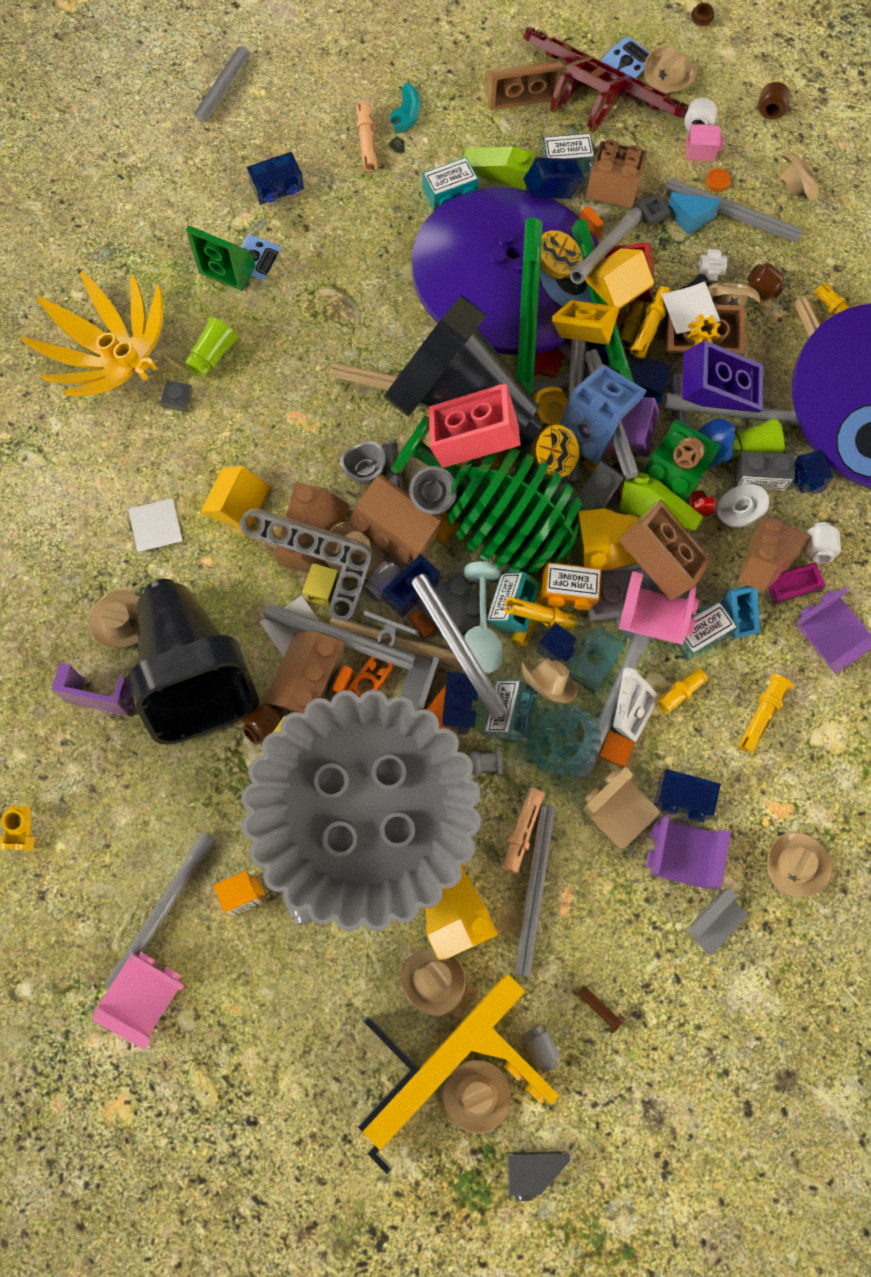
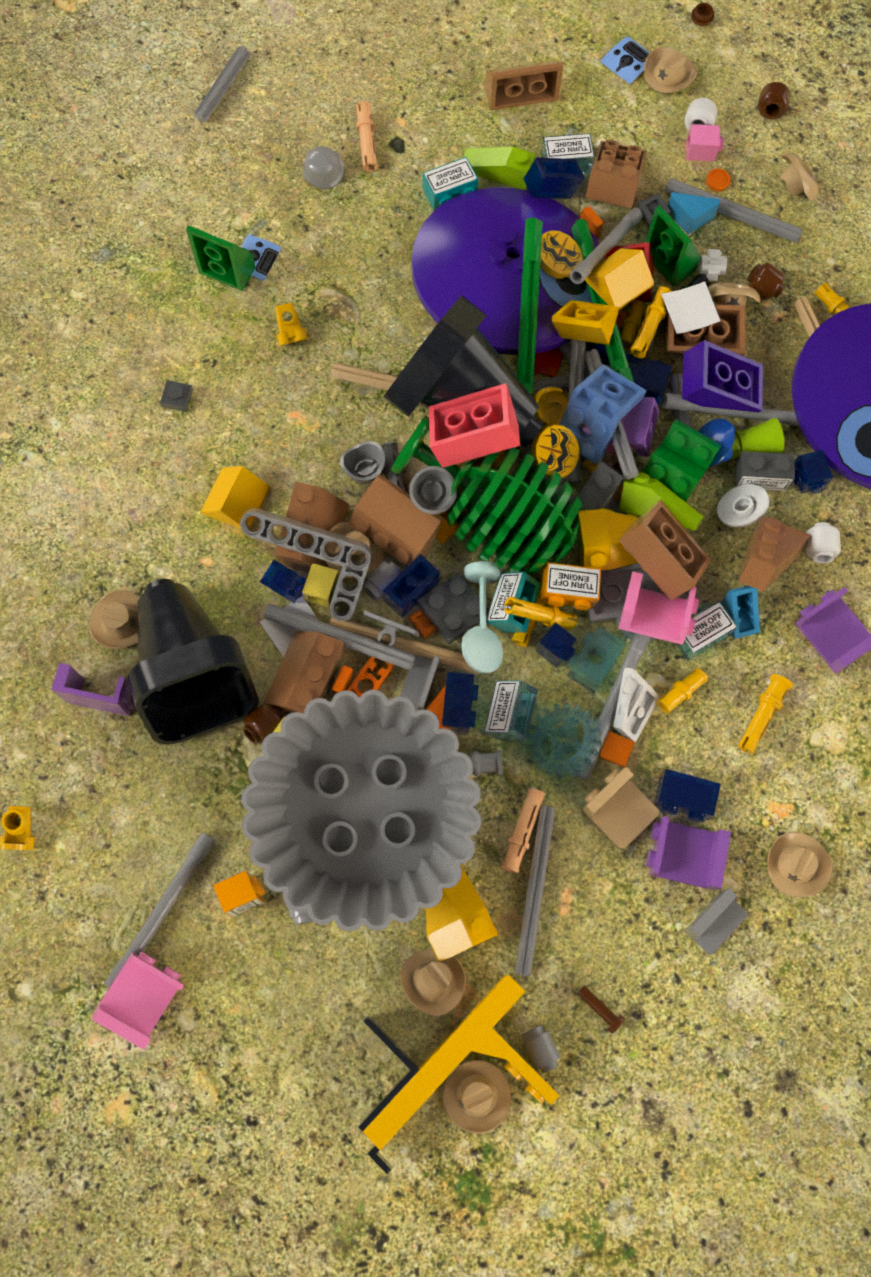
(117, 351): yellow plant -> none
(155, 525): white sticker -> none
(211, 346): lime plant -> none
(275, 178): clear blue brick -> none
(283, 581): none -> clear blue brick
(292, 330): none -> yellow plate
(323, 167): none -> light grey helmet
(409, 110): teal piece -> none
(459, 646): light grey axle -> none
(533, 1172): dark grey slope -> none
(550, 680): tan hat -> none
(610, 81): dark red piece -> none
(671, 248): none -> green slope
(684, 457): medium nougat wheel -> none
(701, 324): yellow gear -> none
(702, 504): red hair -> none
(796, 583): dark pink tile -> none

